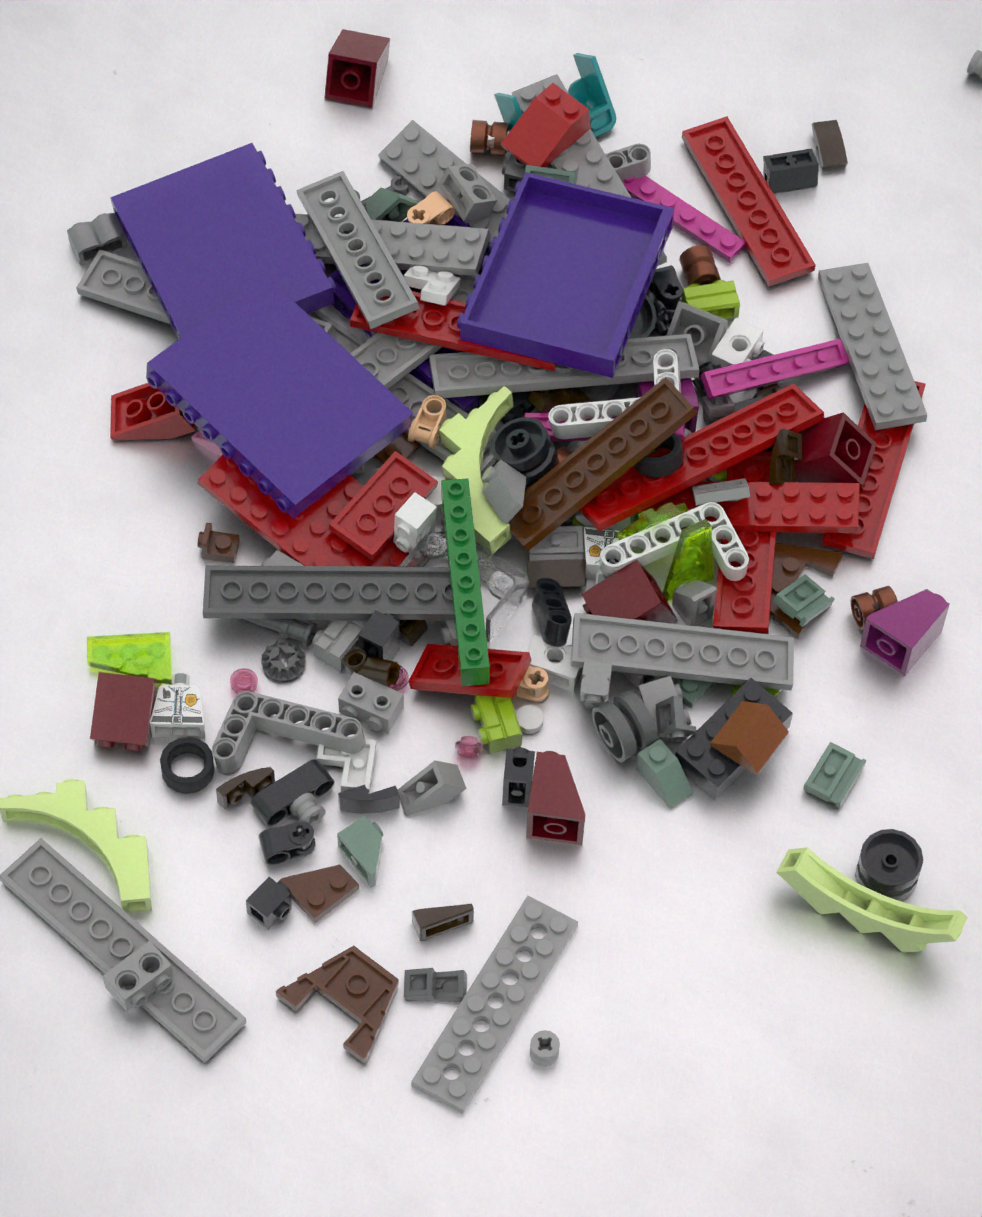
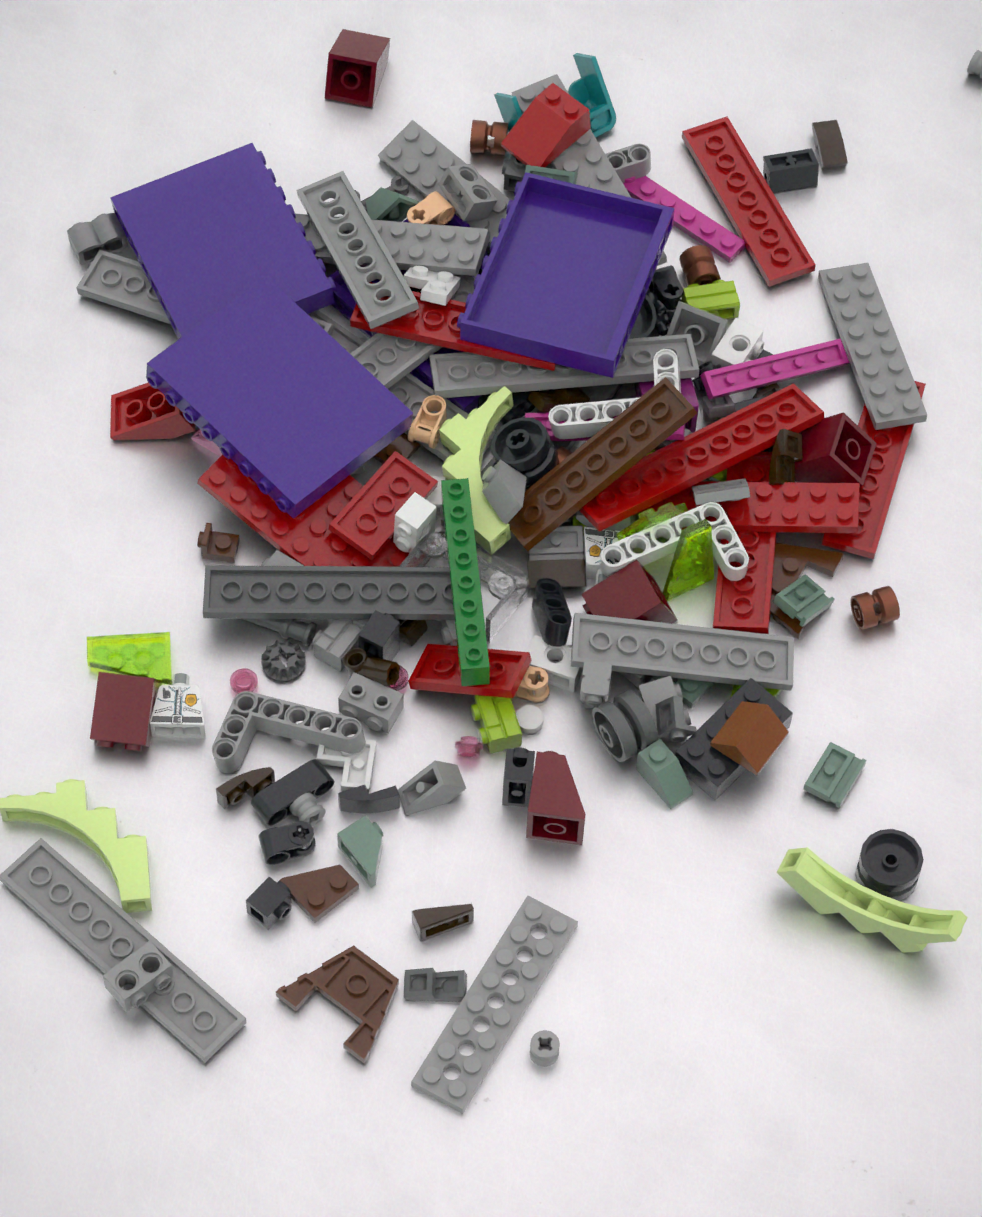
(184, 746): black tyre -> none
(663, 465): black tyre -> none
(694, 602): light grey slope -> none
(905, 629): magenta slope -> none

